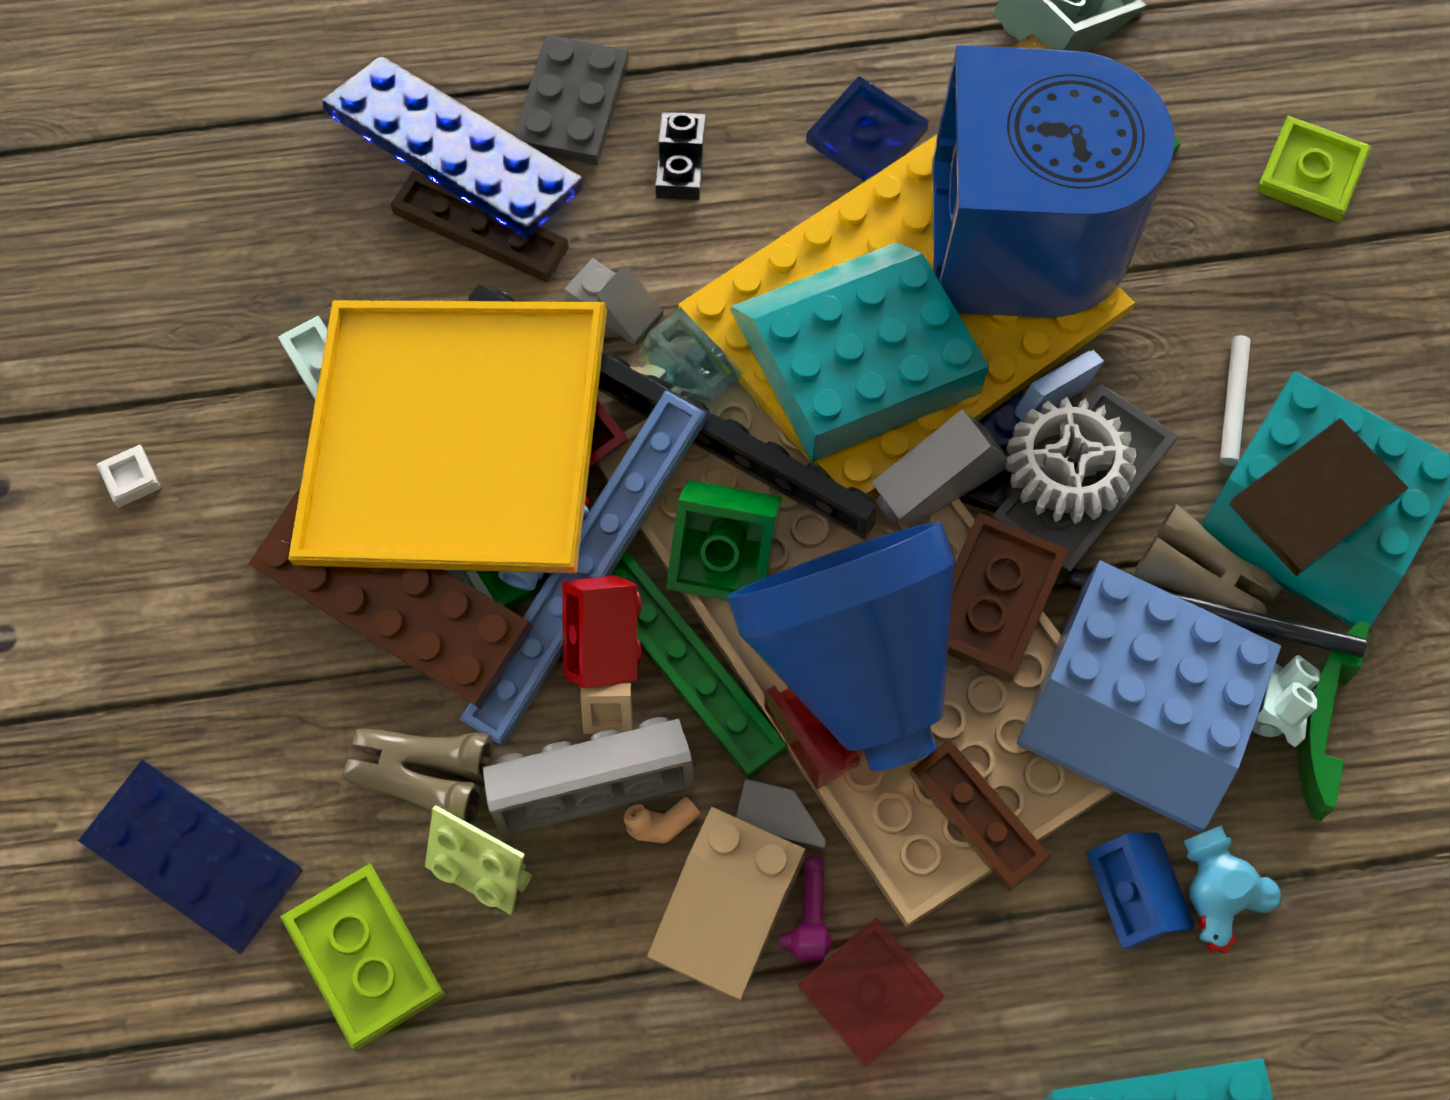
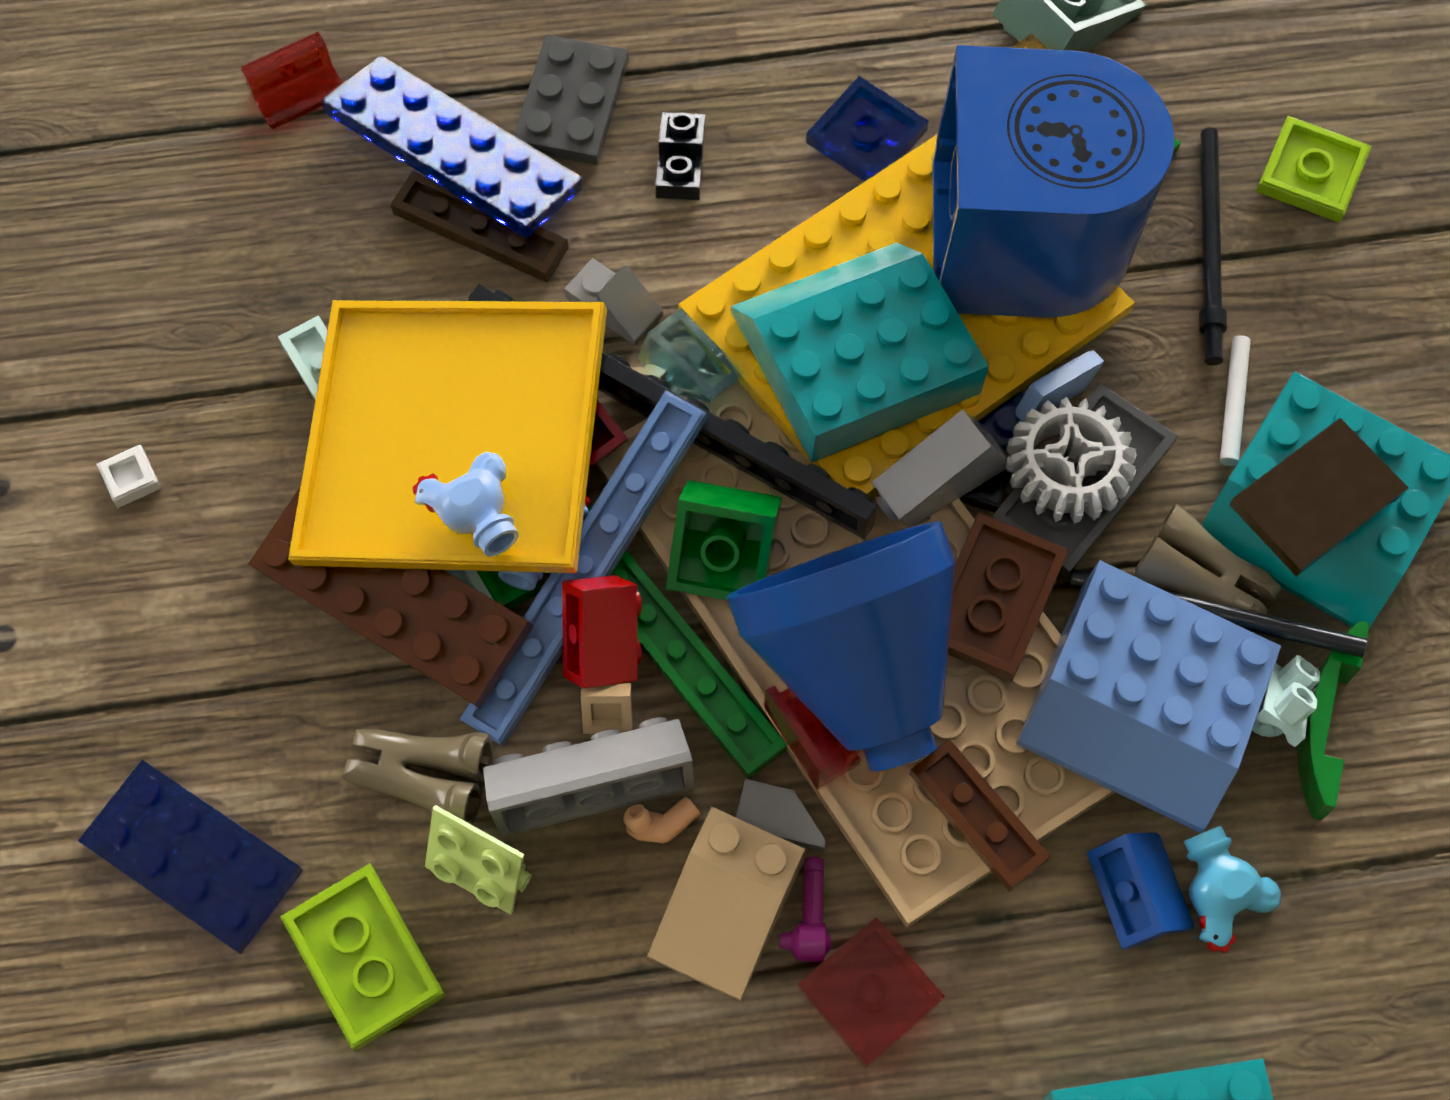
(291, 80): none -> clear red panel
(472, 503): none -> light blue animal
(1213, 317): none -> black bar

